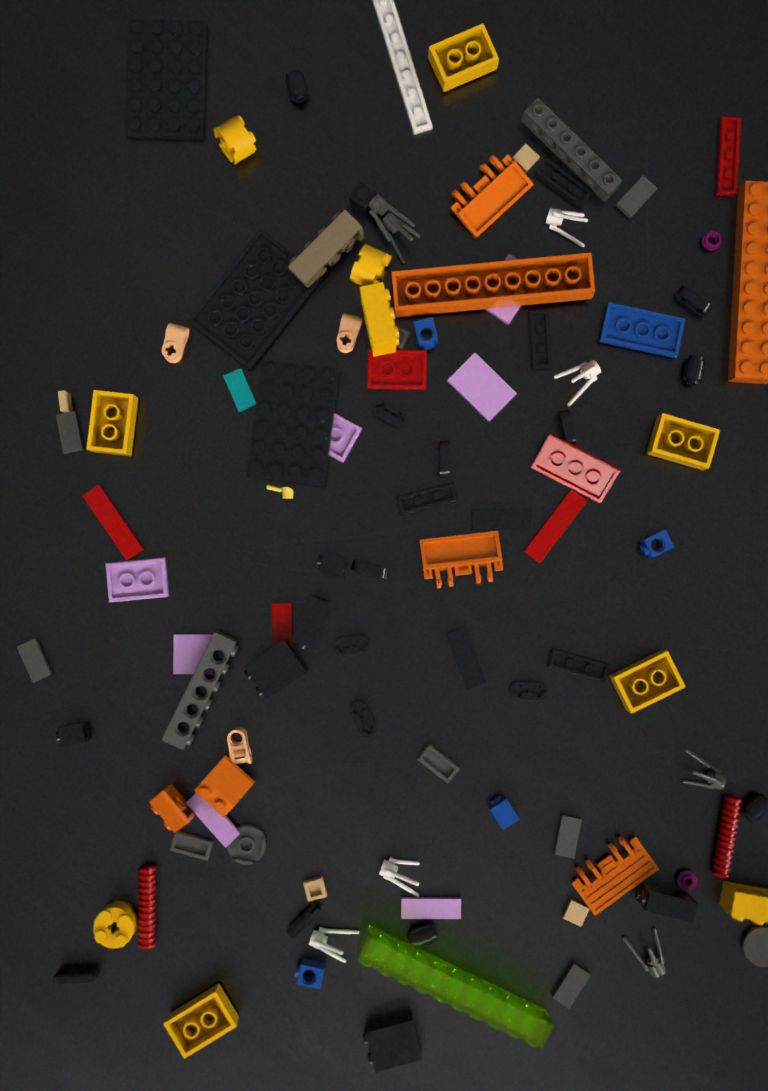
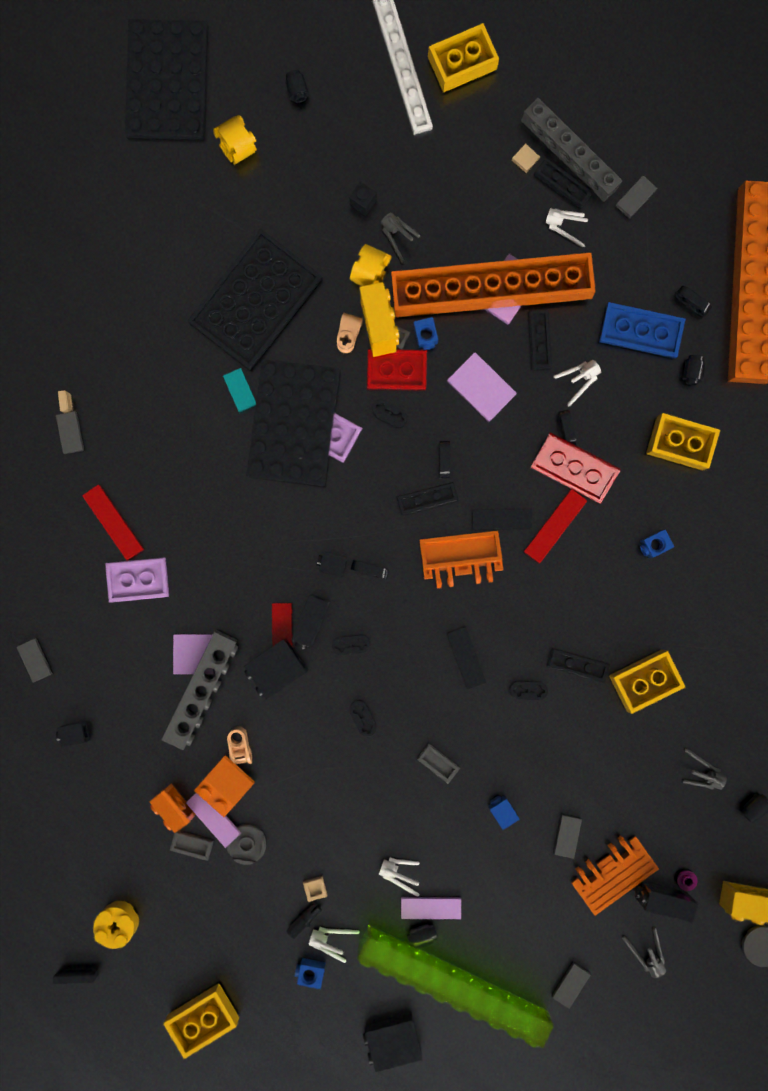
(112, 423): yellow brick -> none
(146, 907): red piece -> none
(175, 338): light nougat piece -> none
(287, 493): light yellow hand -> none
(326, 248): dark tan wedge -> none
(380, 206): dark grey plant -> none
(493, 195): orange hinge -> none
(575, 912): tan tile -> none
(711, 235): magenta plate -> none
(726, 836): red piece -> none
(728, 156): red tile -> none

